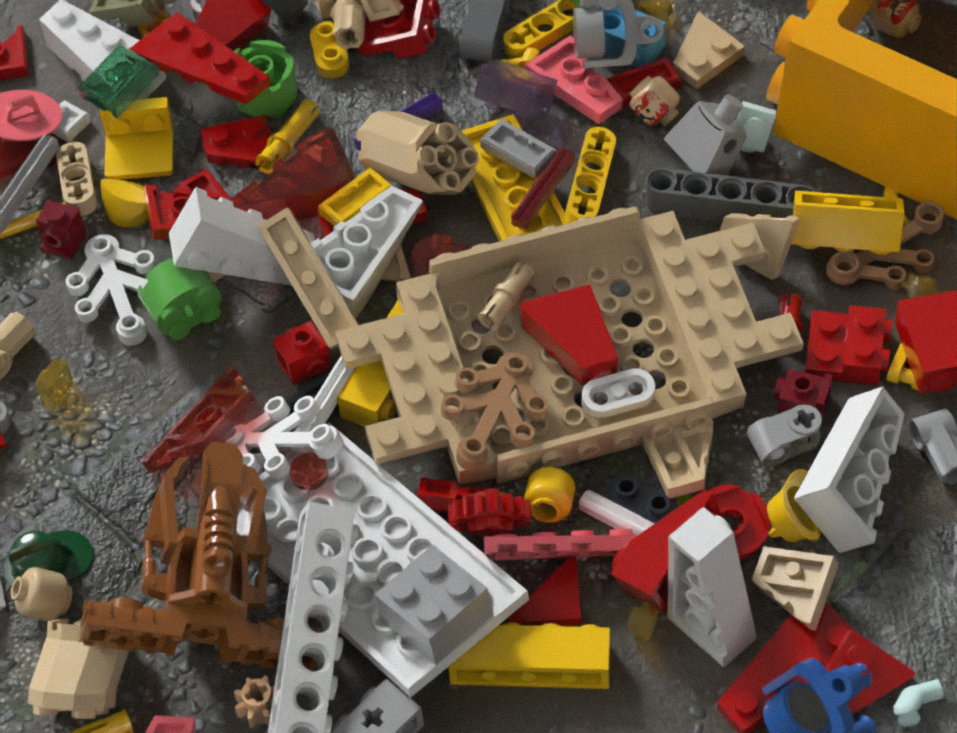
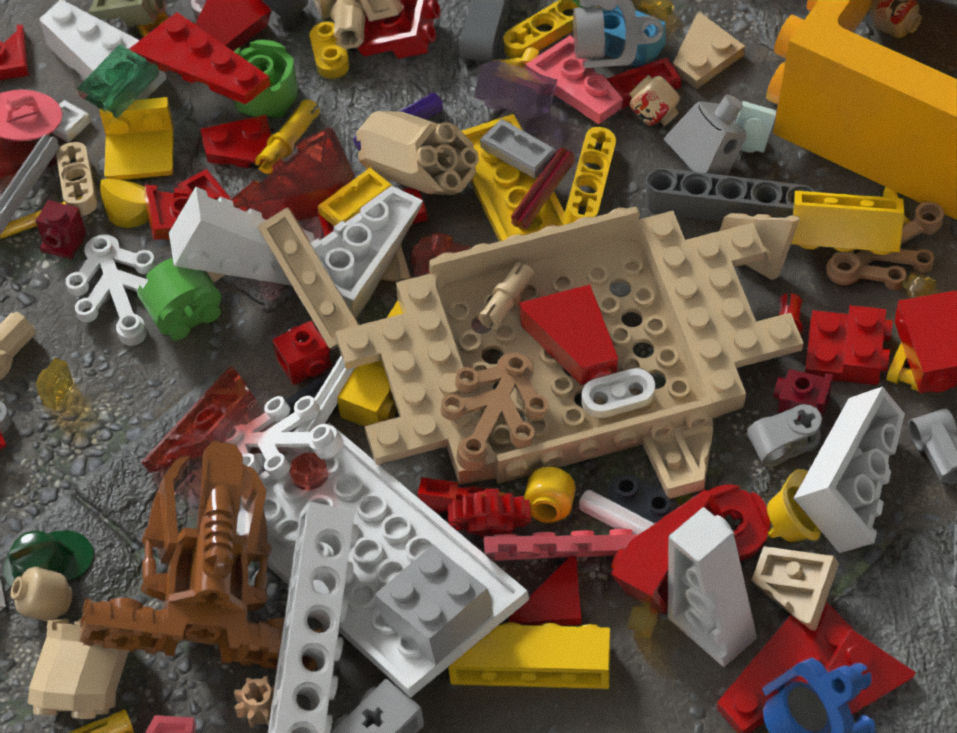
(912, 699): light aqua arm -> none

